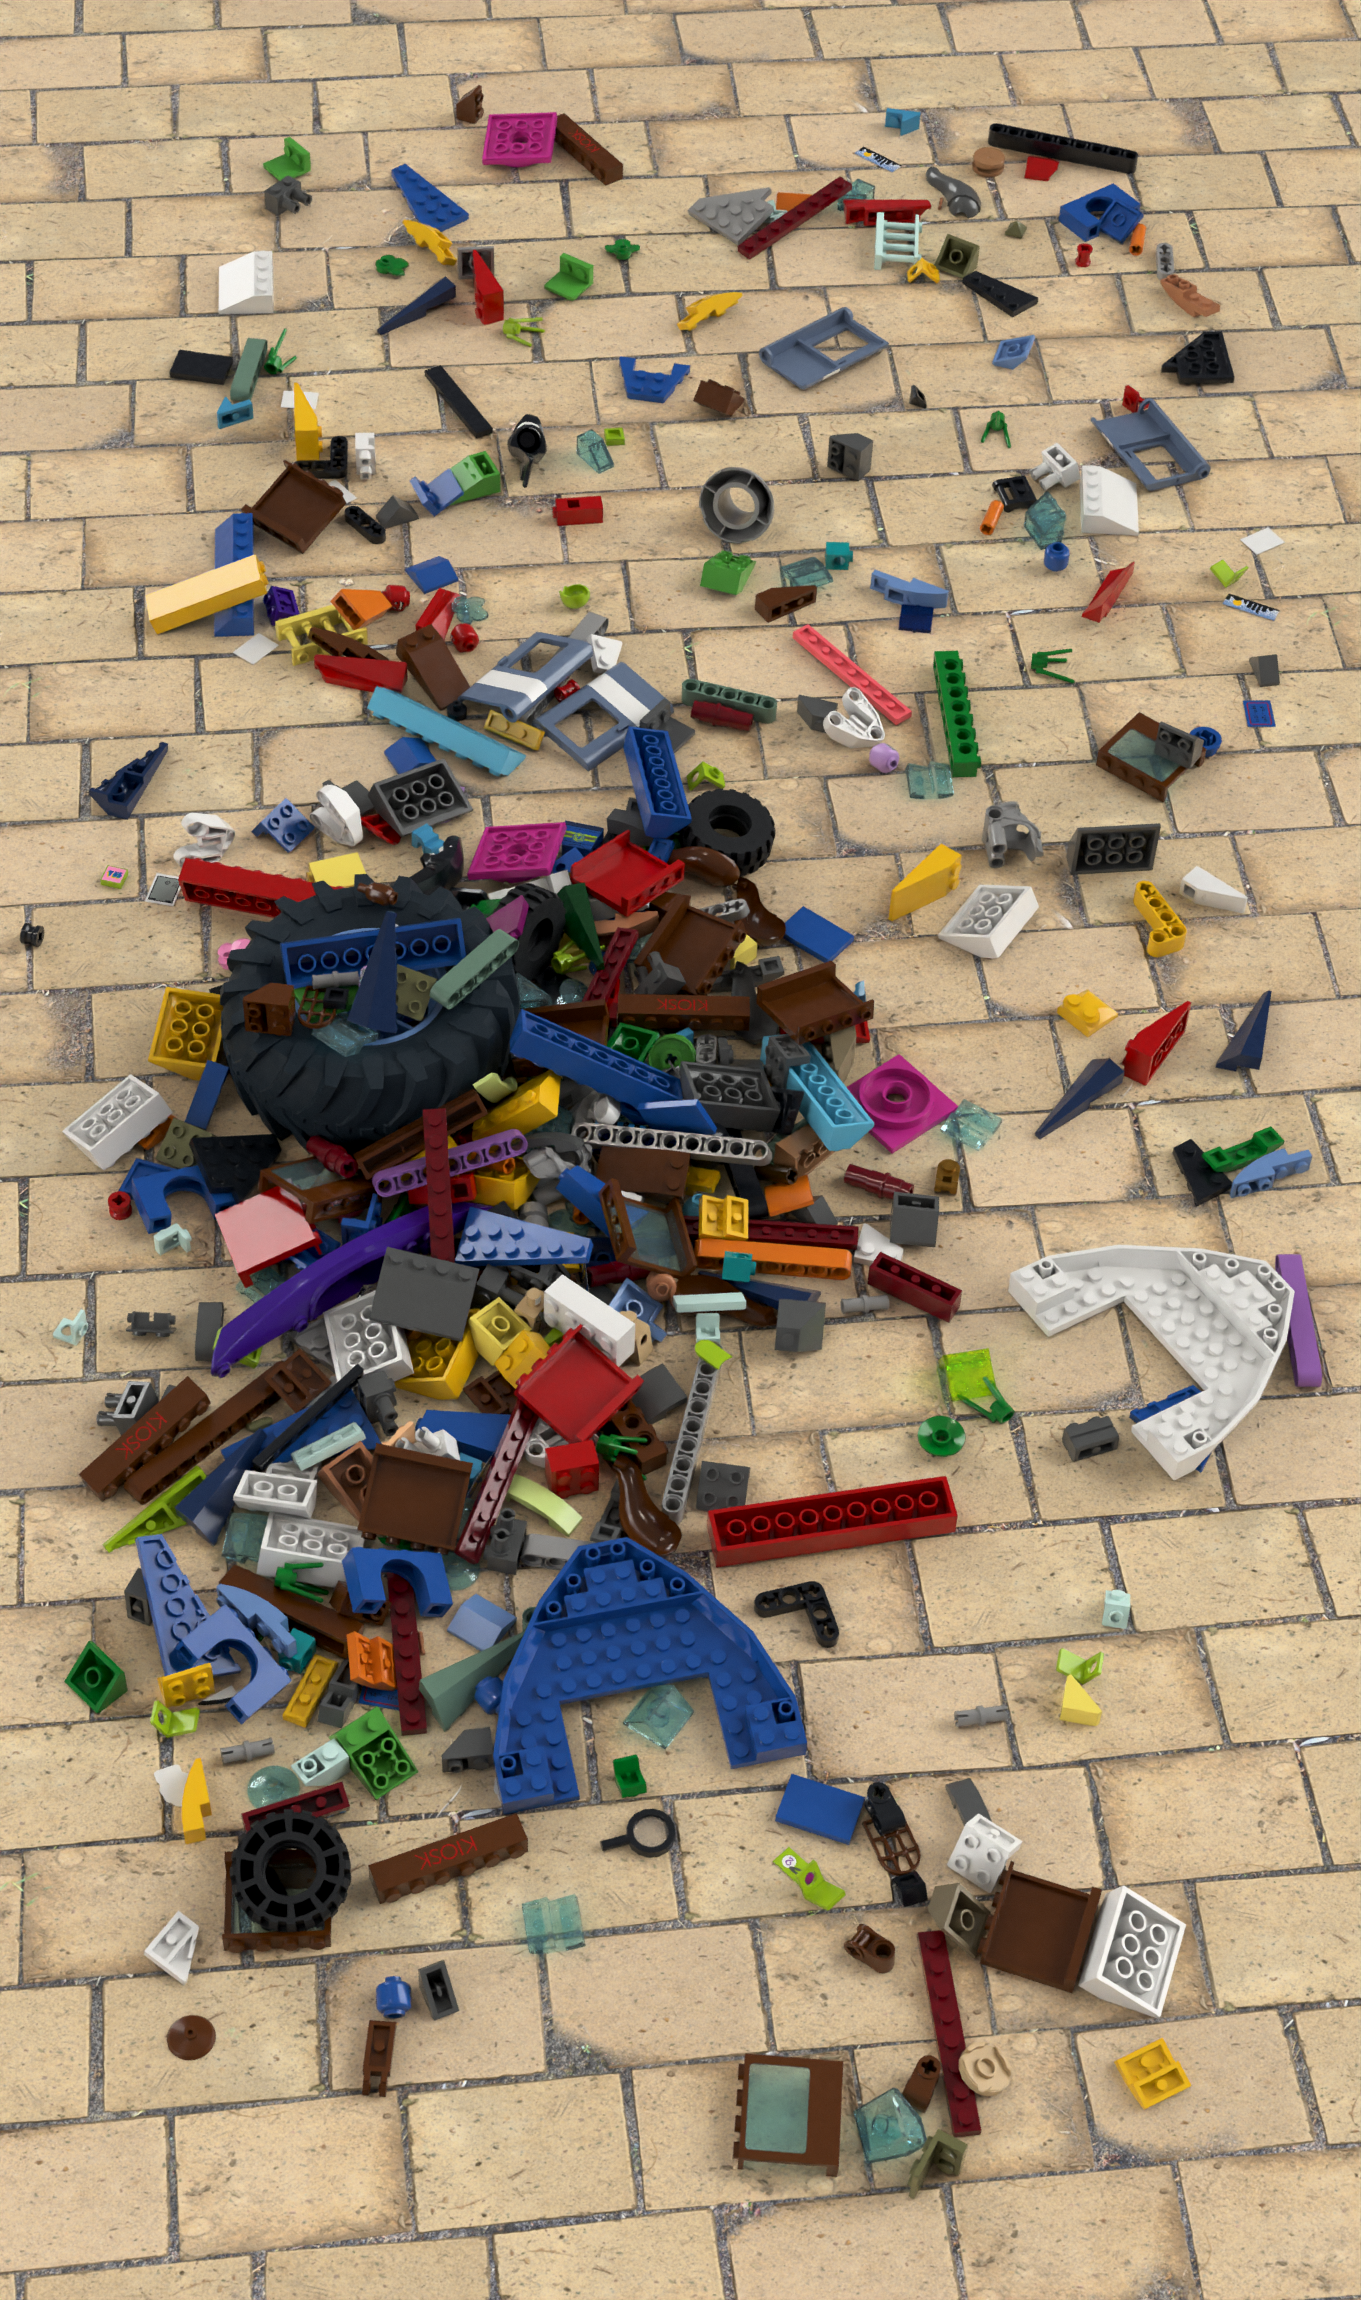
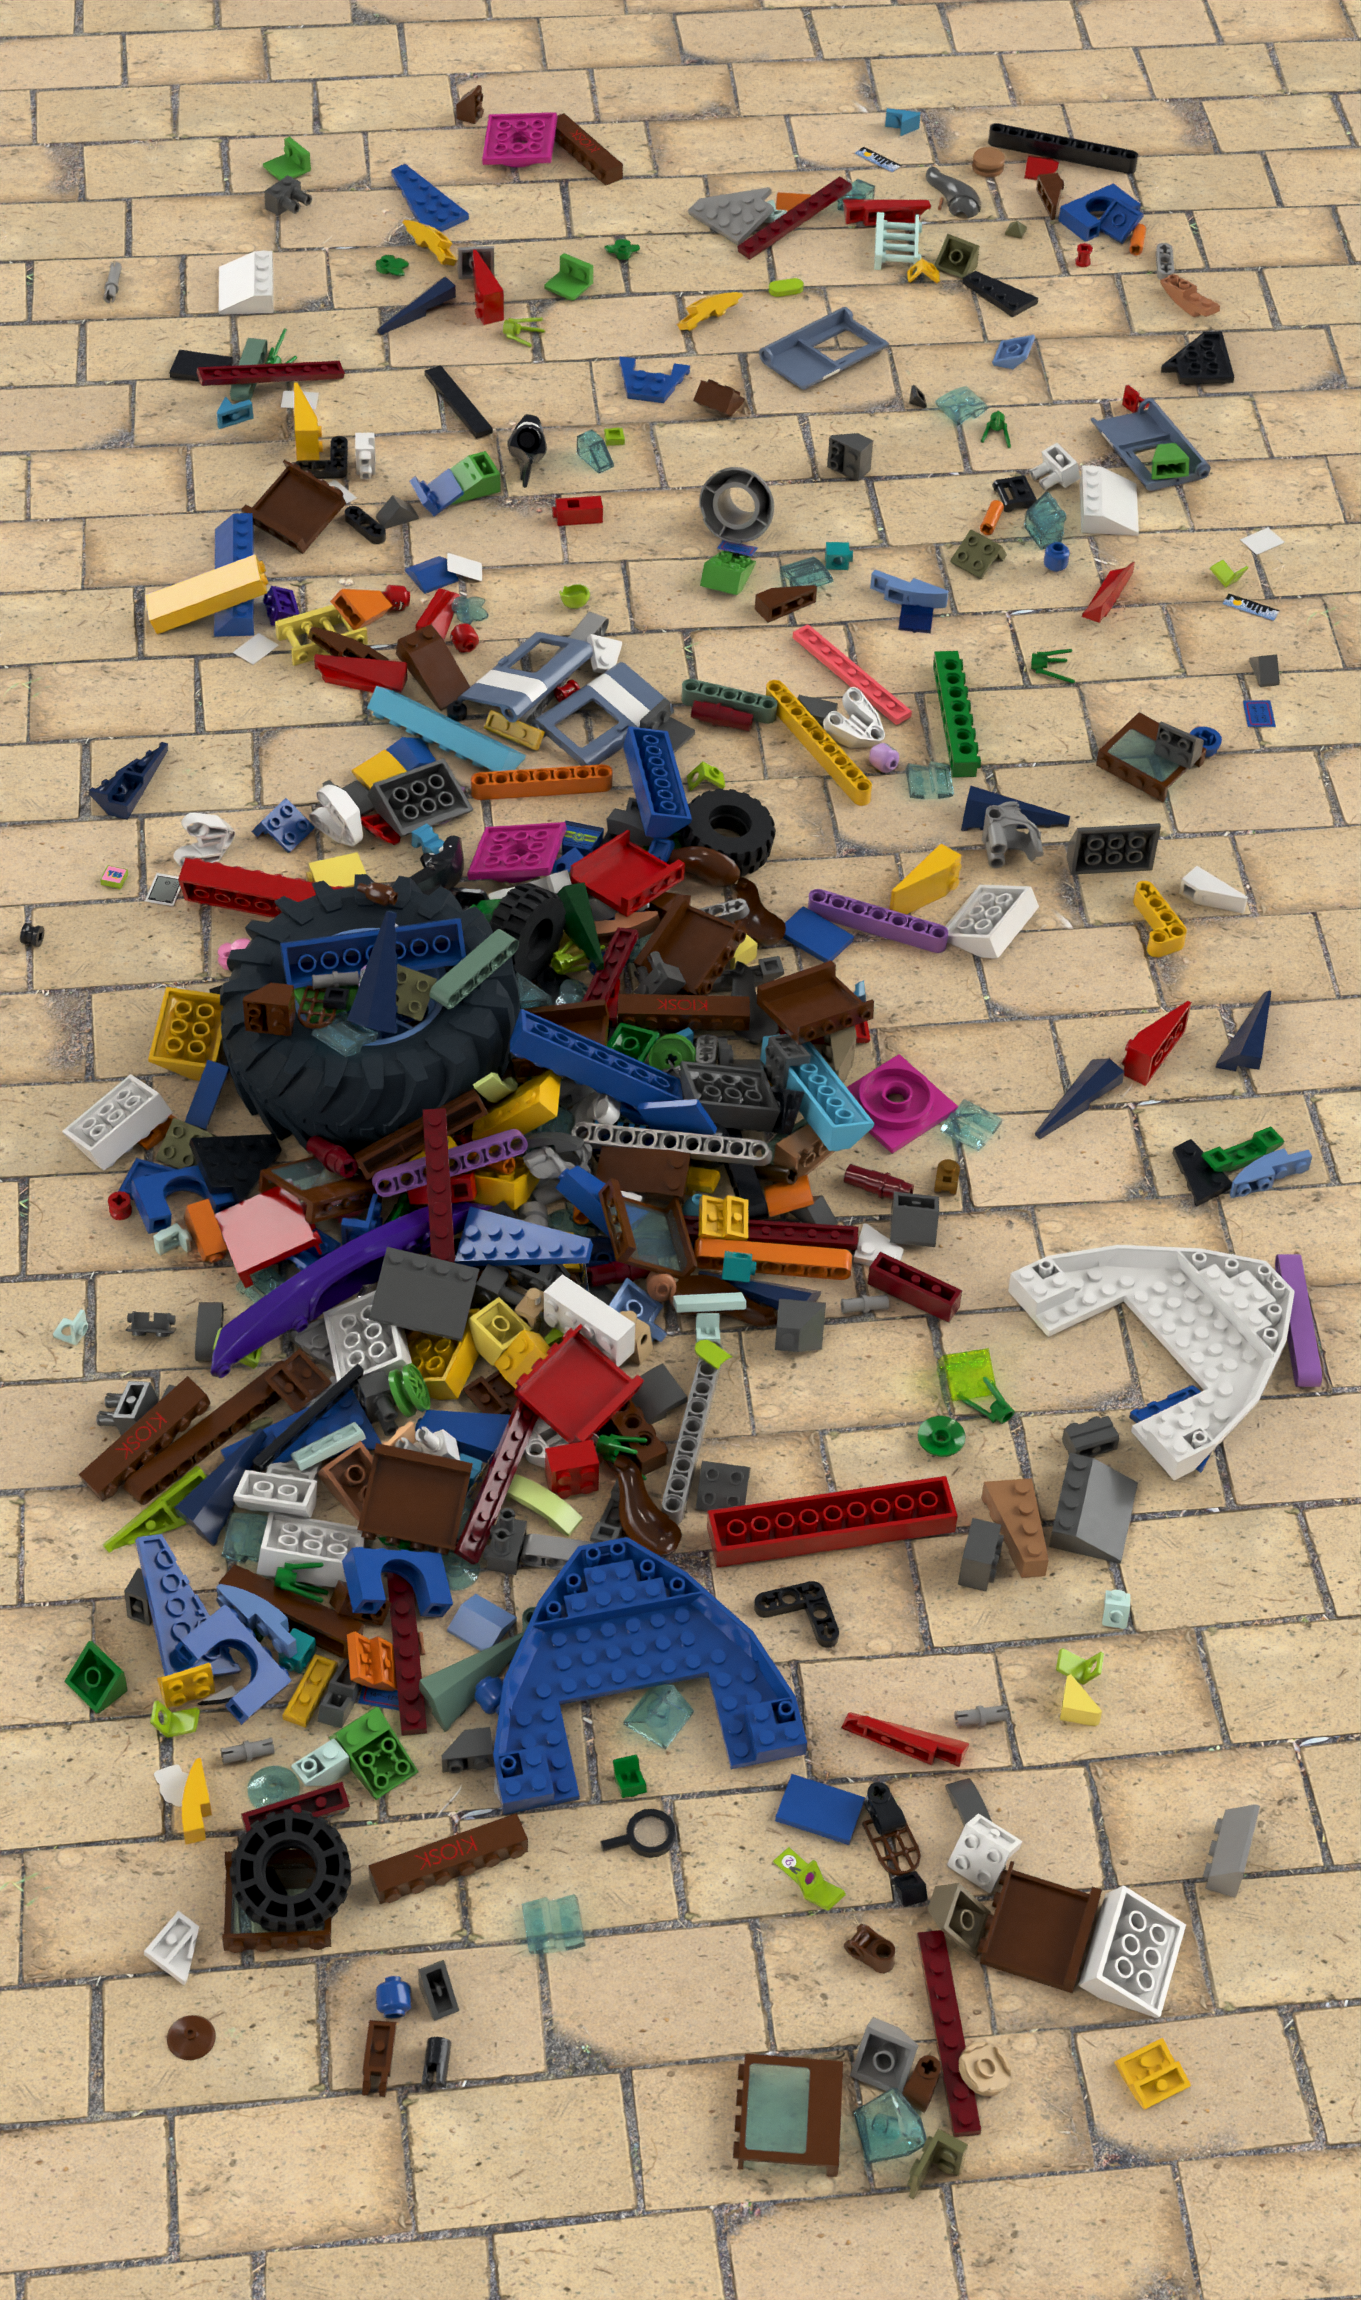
(111, 286): none -> light grey pin
(205, 1231): none -> orange slope
(270, 373): none -> dark red plate
(377, 769): none -> yellow slope
(409, 1390): none -> bright green wheel
(436, 2061): none -> black hinge
(464, 566): none -> white sticker
(510, 917): magenta slope -> none
(541, 782): none -> orange beam
(737, 548): none -> blue sticker
(786, 287): none -> lime tile
(820, 744): none -> yellow beam
(878, 921): none -> medium lavender beam
(884, 2056): none -> light grey slope
(907, 1740): none -> red wedge
(961, 405): none -> clear light blue slope
(977, 554): none -> olive bracket
(980, 799): none -> dark blue wedge
(981, 1555): none -> dark grey brick
(1016, 1509): none -> medium nougat wedge
(1049, 190): none -> reddish brown slope
(1086, 1012): yellow slope -> none
(1093, 1510): none -> dark grey slope
(1169, 462): none -> bright green slope
(1231, 1850): none -> light grey slope

